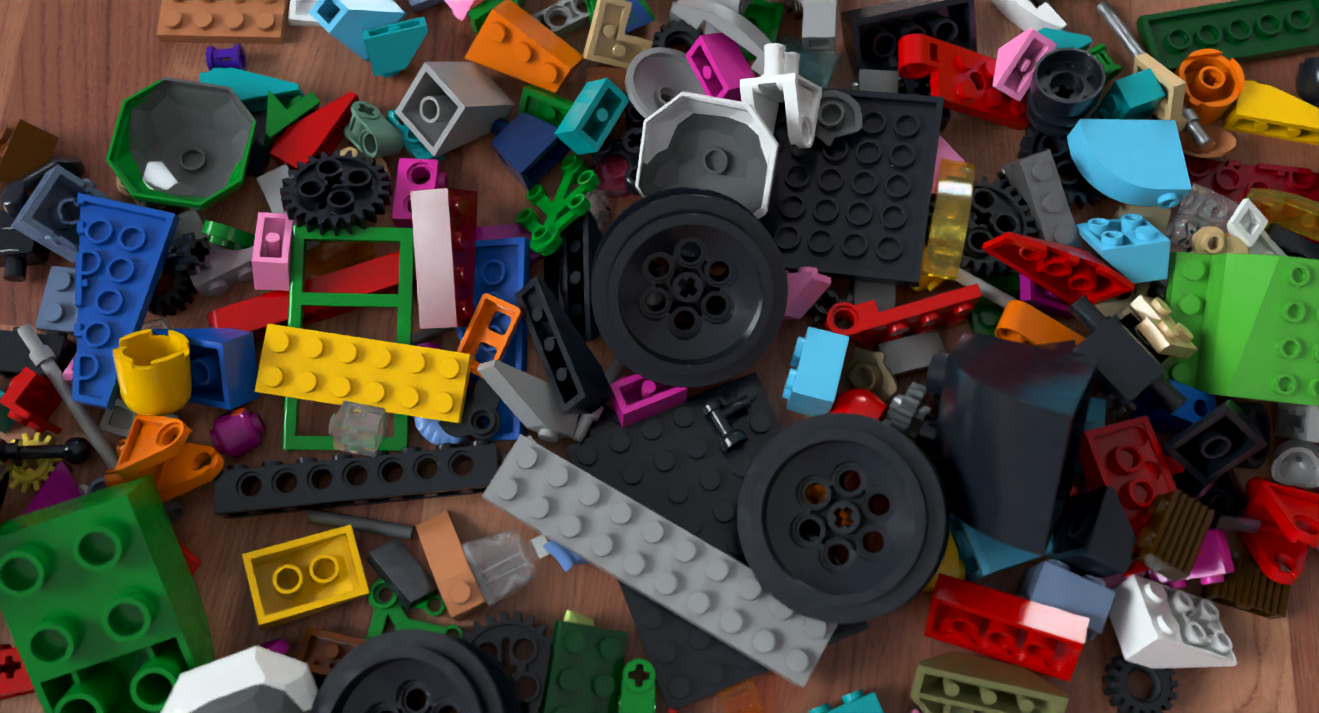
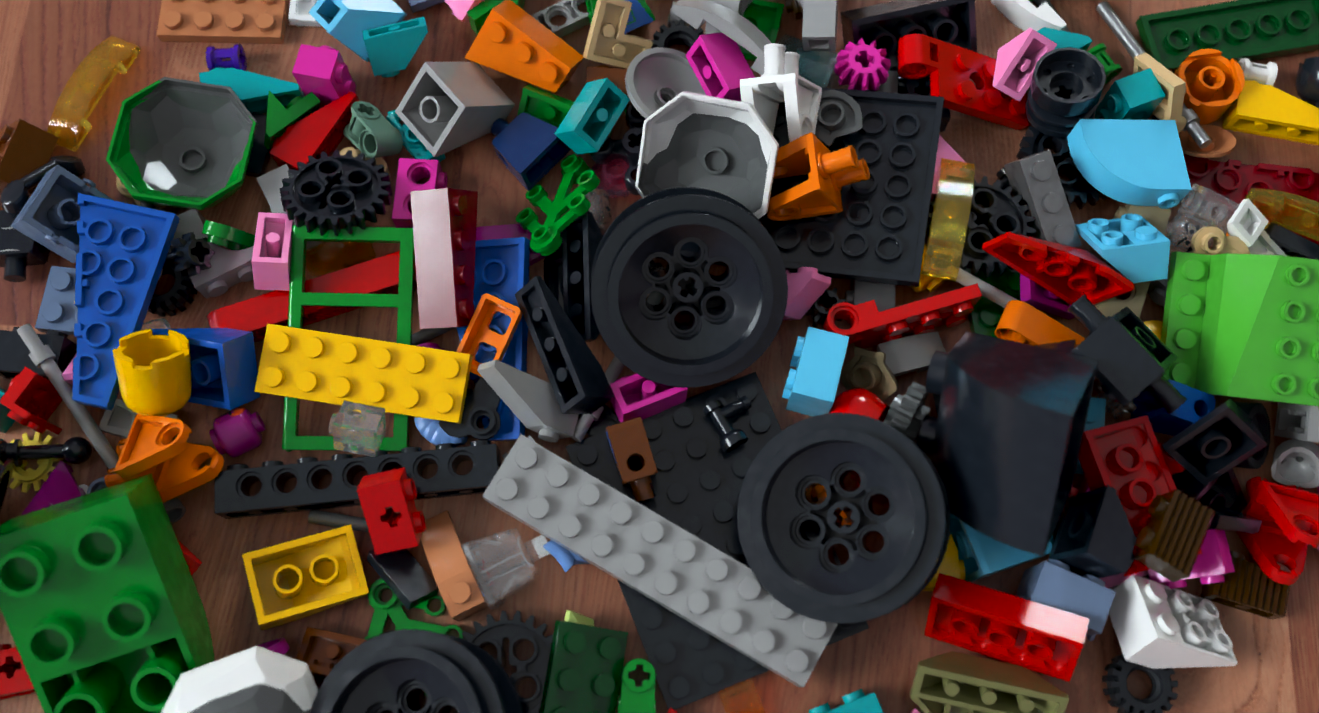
(86, 89): none -> clear yellow slope
(323, 73): none -> dark pink brick
(386, 528): none -> red brick
(627, 441): none -> reddish brown torso
(826, 177): none -> orange piece
(862, 66): none -> dark pink gear
(1161, 330): tan plate -> none
(1258, 72): none -> white bush

